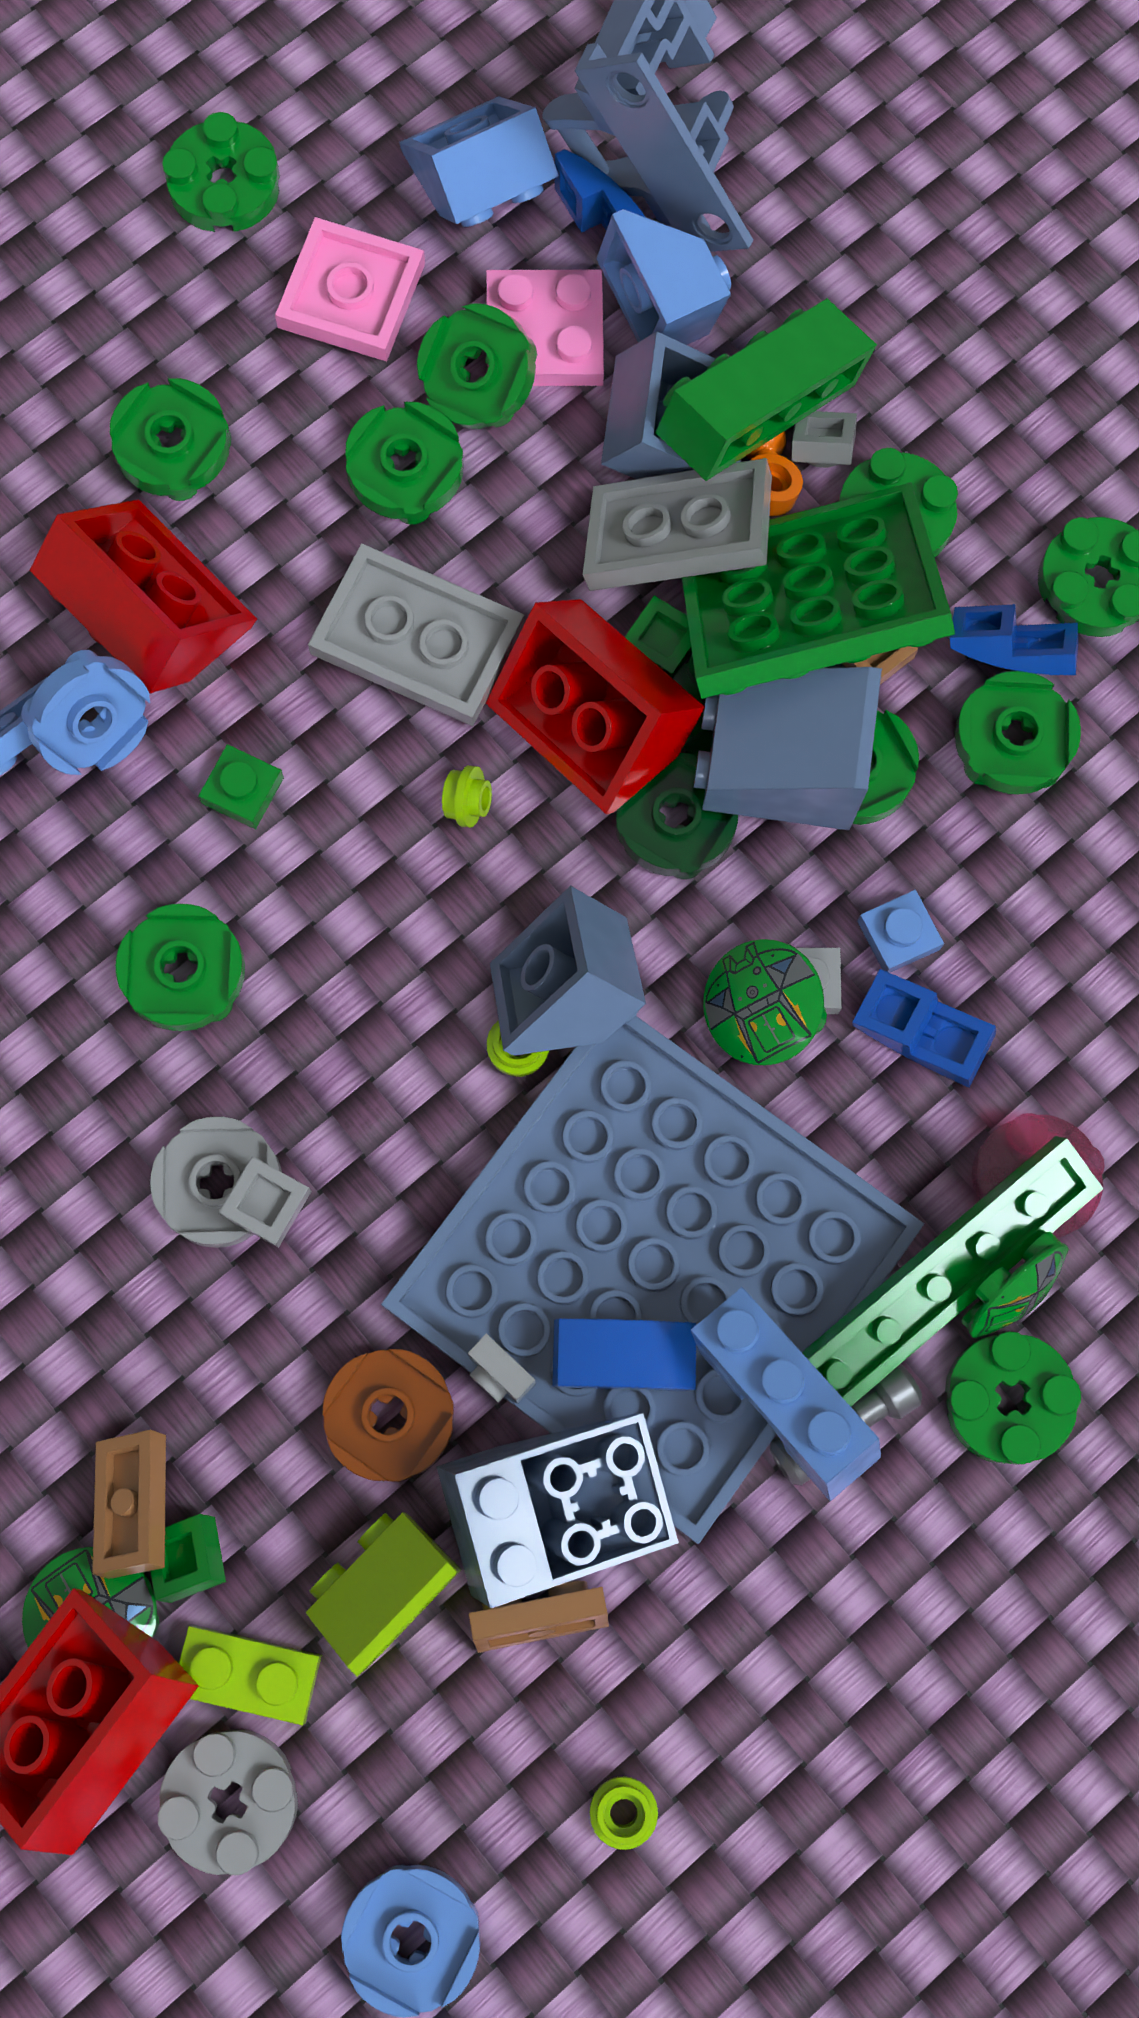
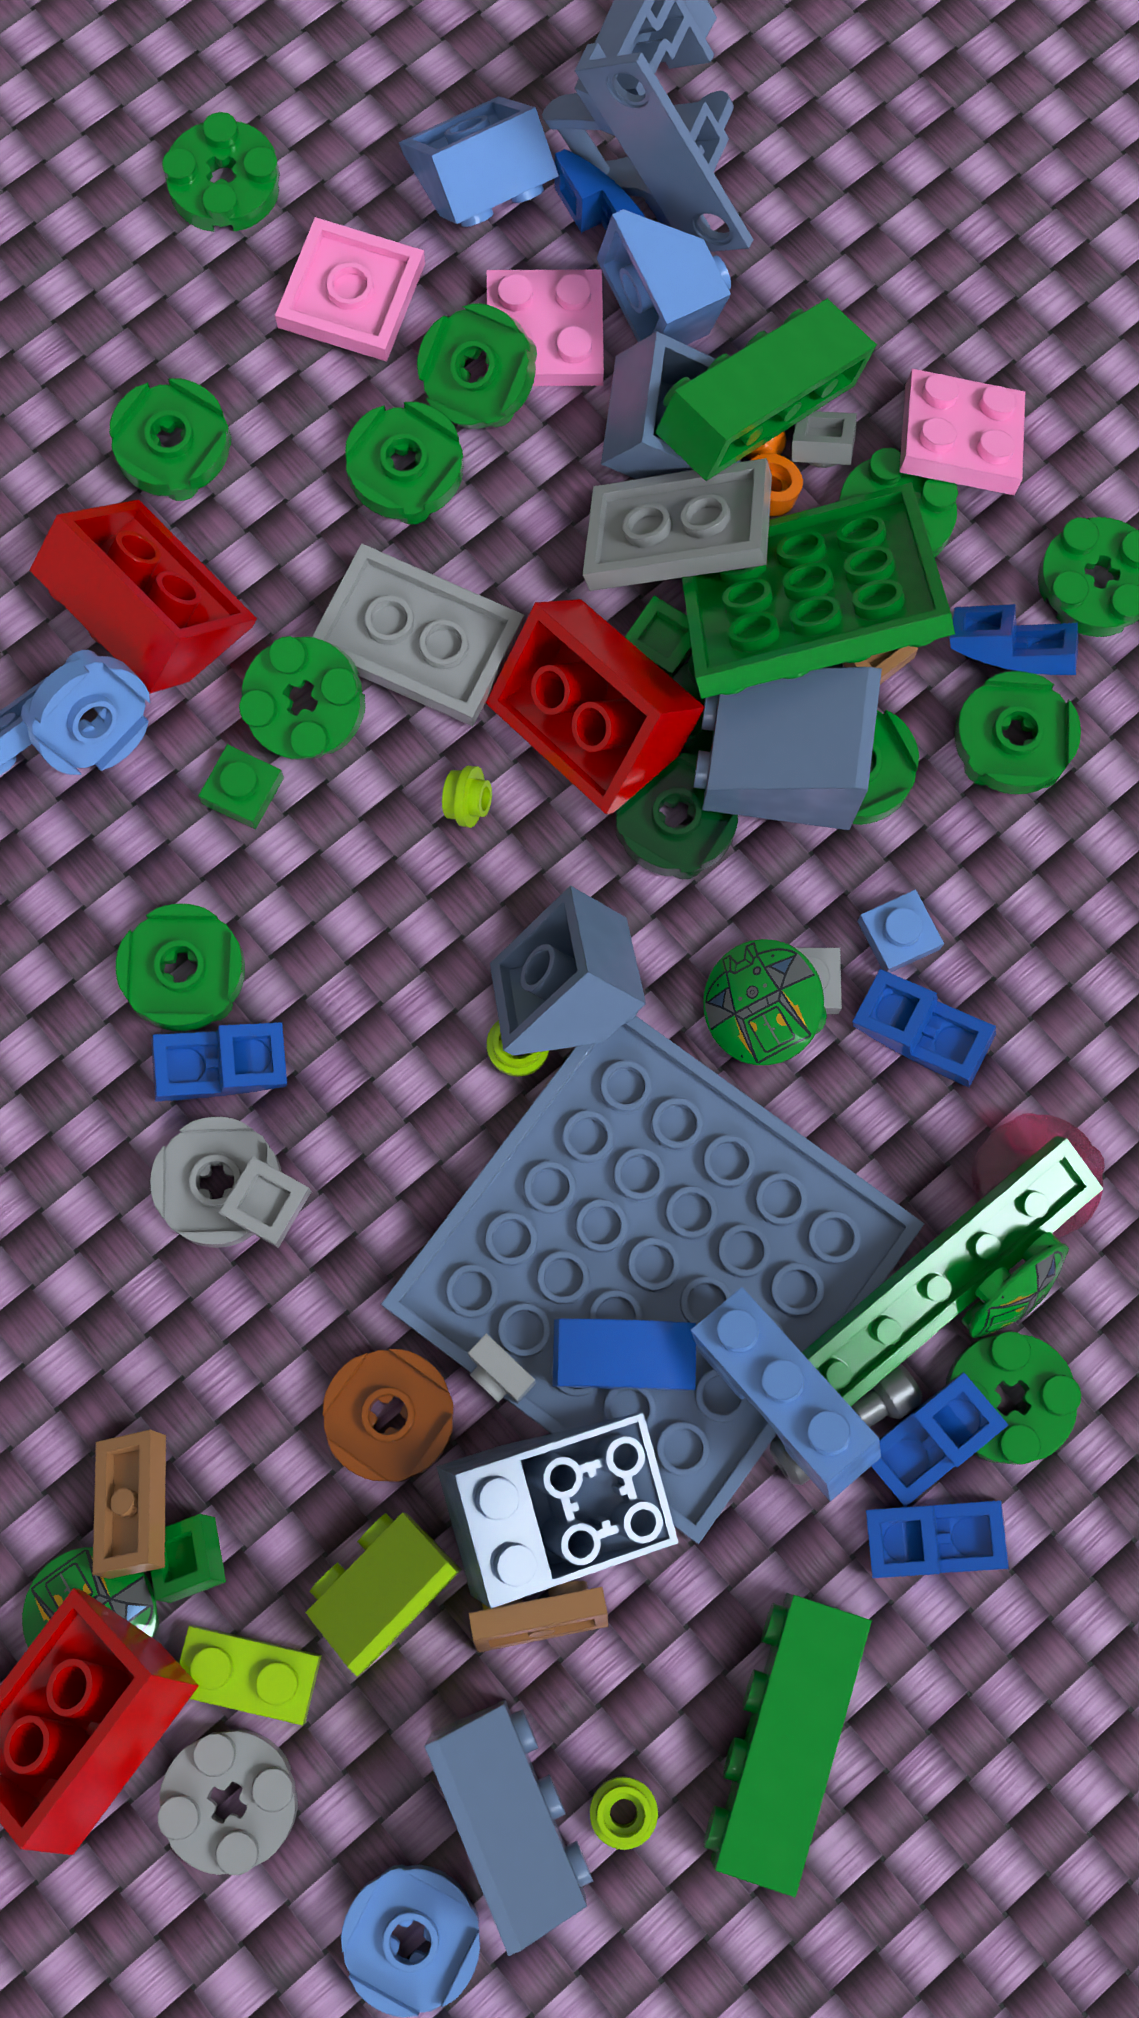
(218, 1062): none -> blue slope
(336, 687): none -> green plate
(509, 1823): none -> sand blue slope
(788, 1745): none -> green brick
(936, 1438): none -> blue slope
(937, 1539): none -> blue slope
(963, 432): none -> bright pink plate

